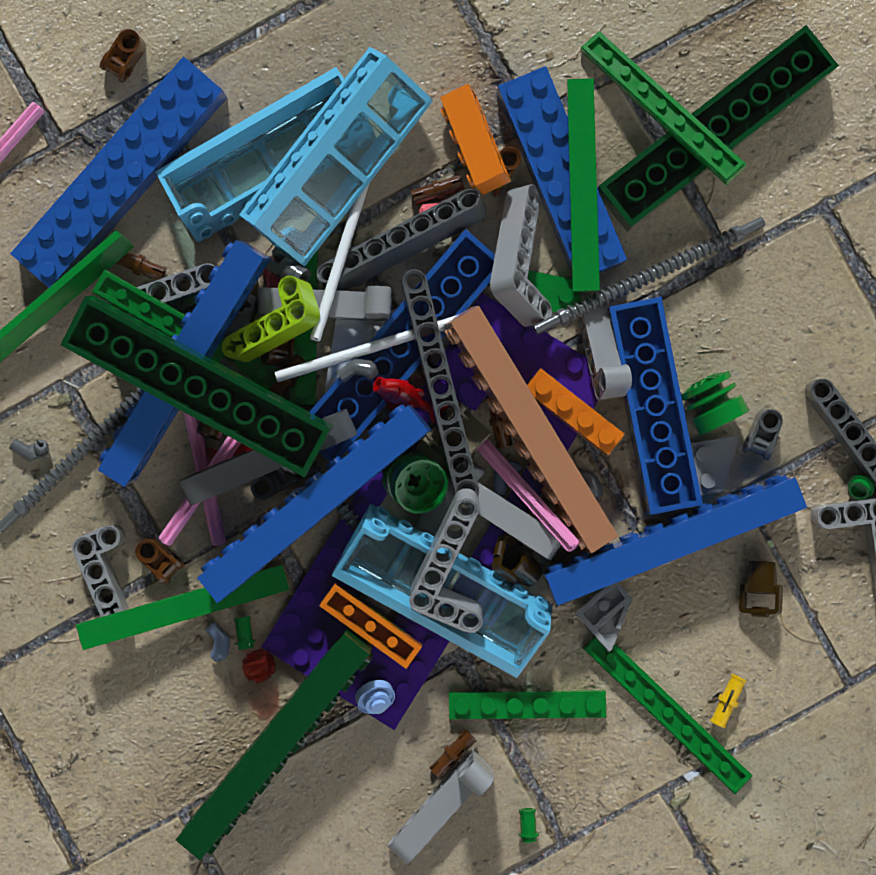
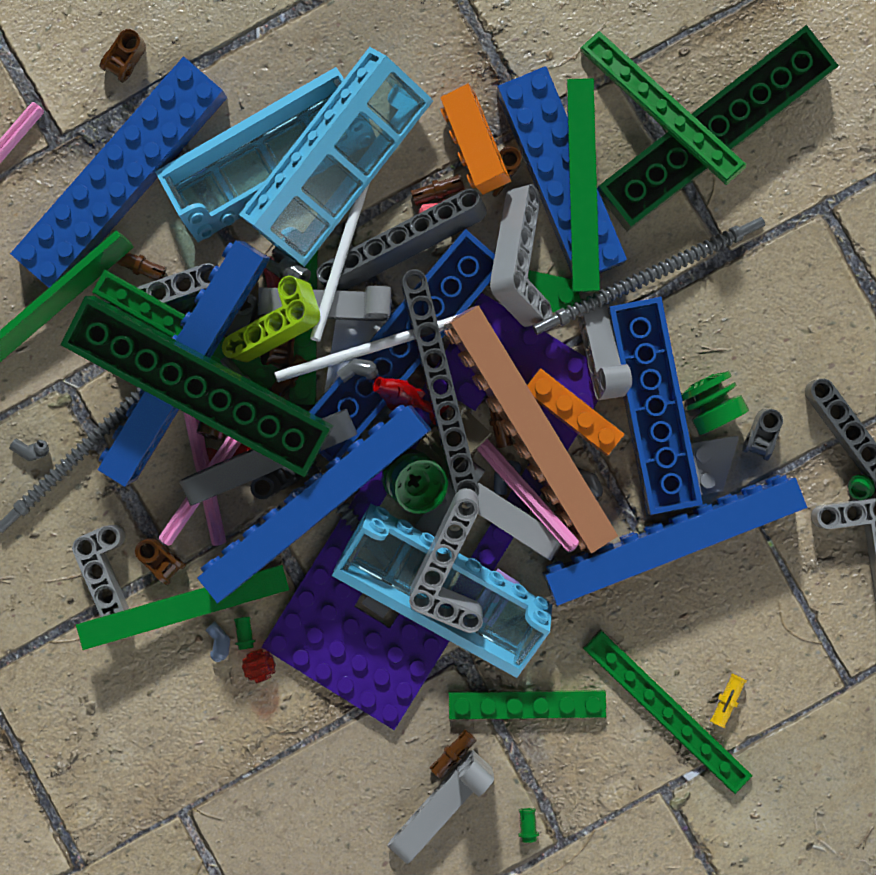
(272, 746): dark green brick -> none
(371, 625): orange brick -> none
(375, 697): light blue plate -> none
(516, 562): dark brown piece -> none
(606, 614): light grey wing -> none
(761, 580): dark brown piece -> none

